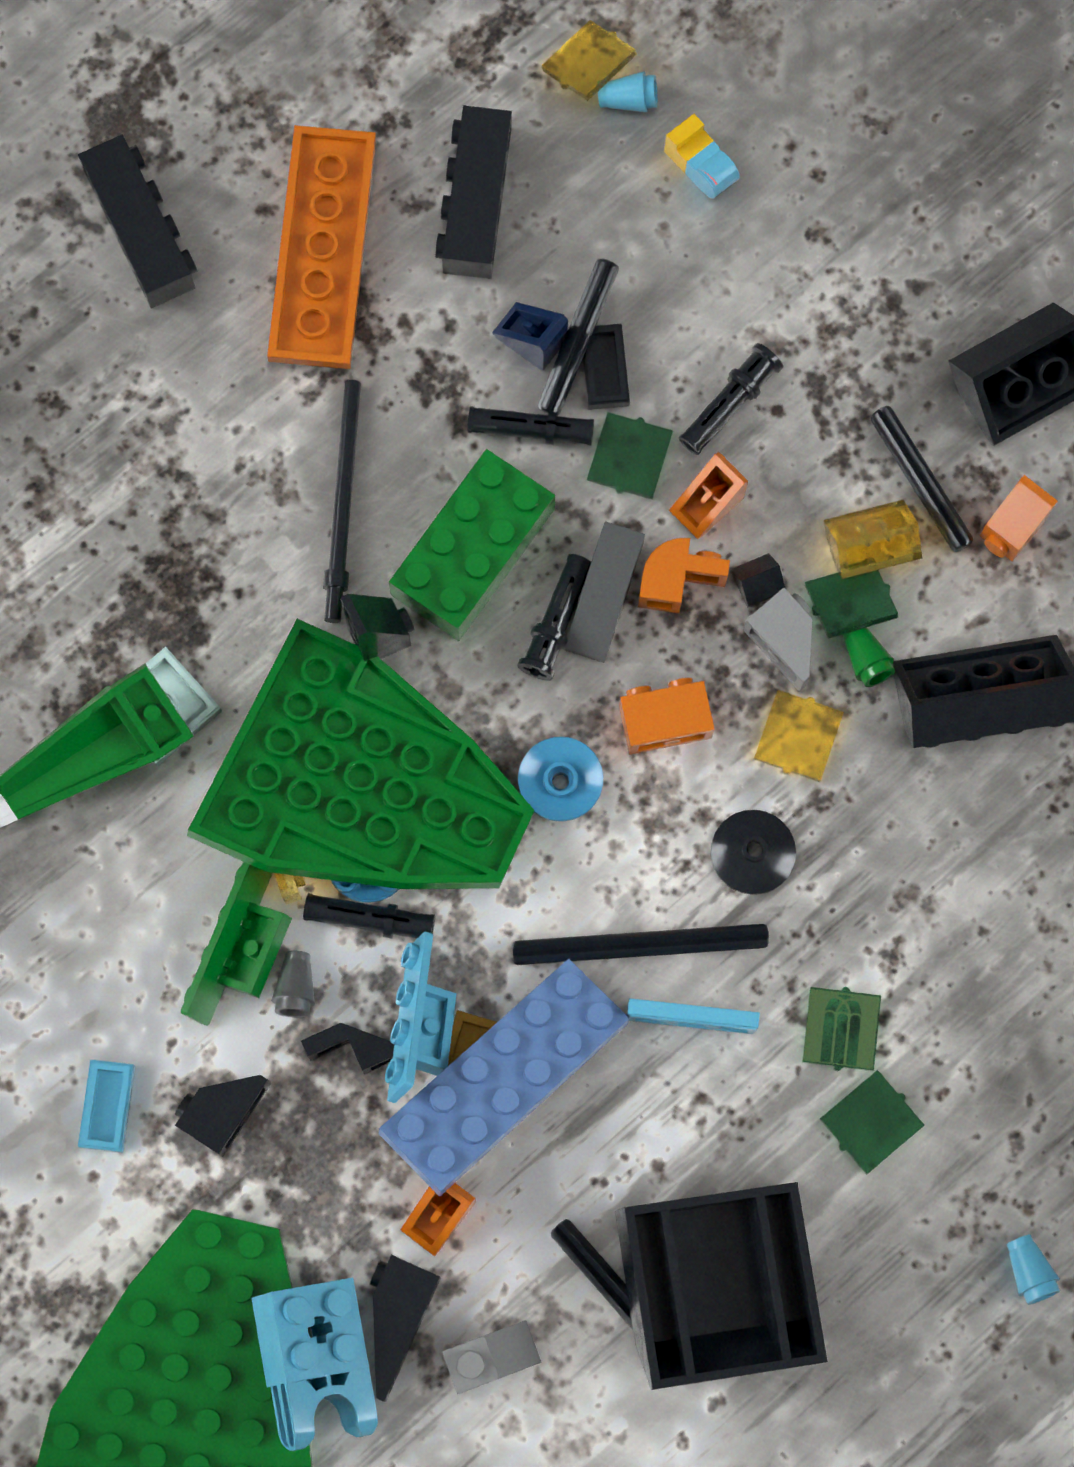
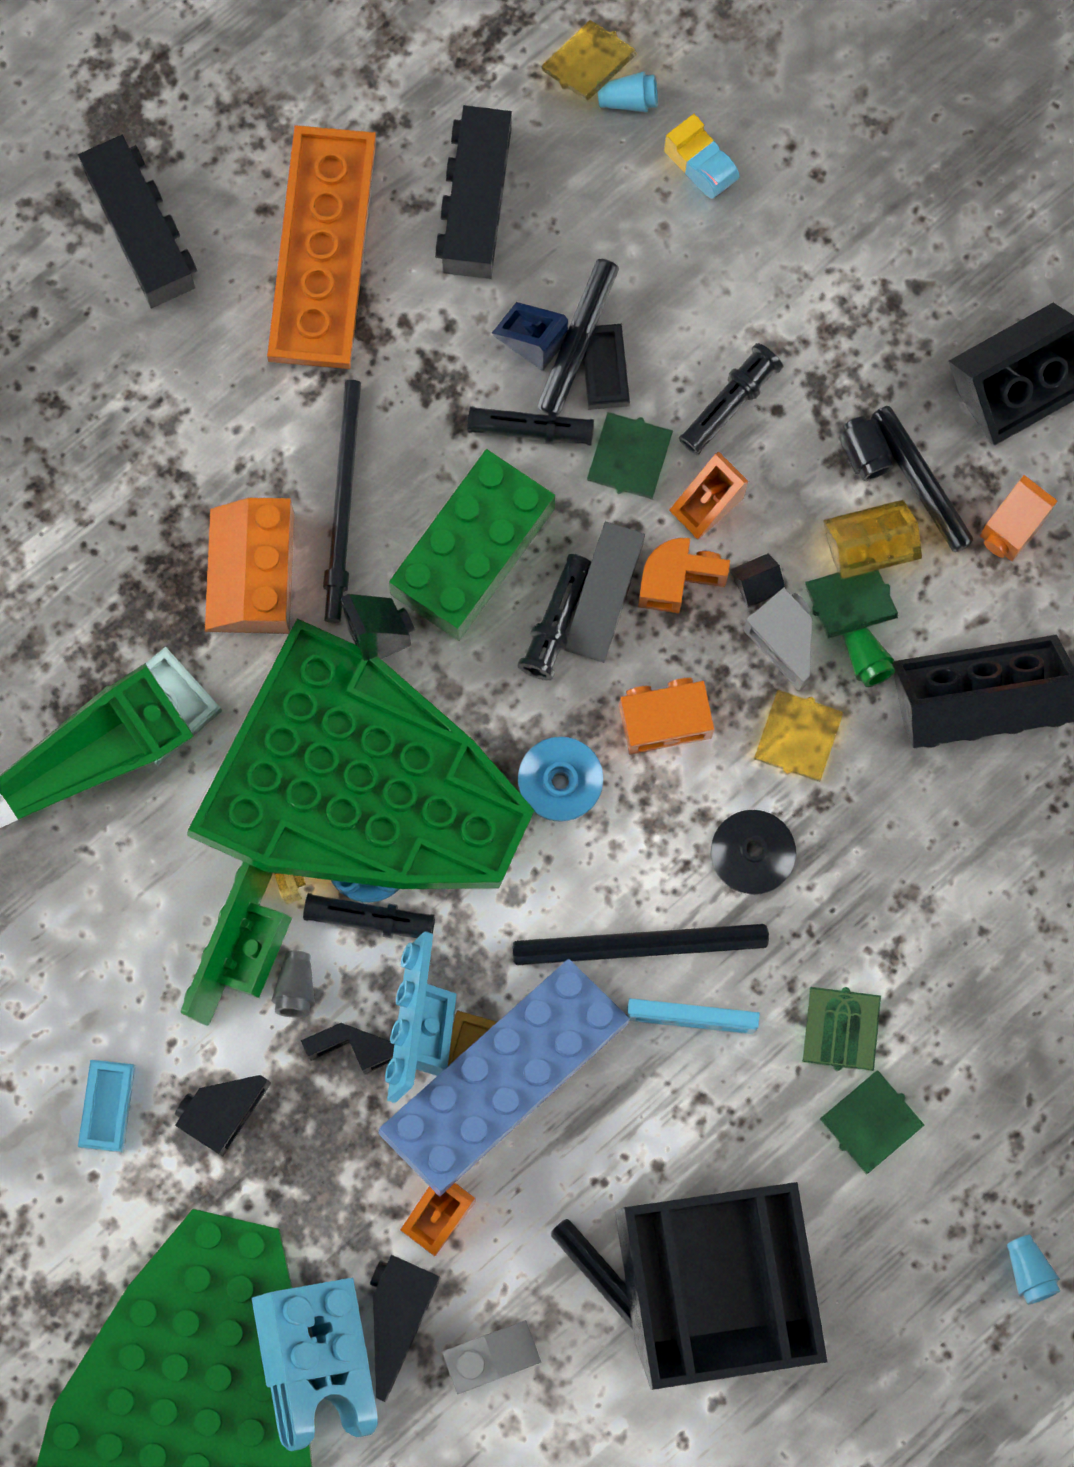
(250, 566): none -> orange slope
(866, 448): none -> black brick

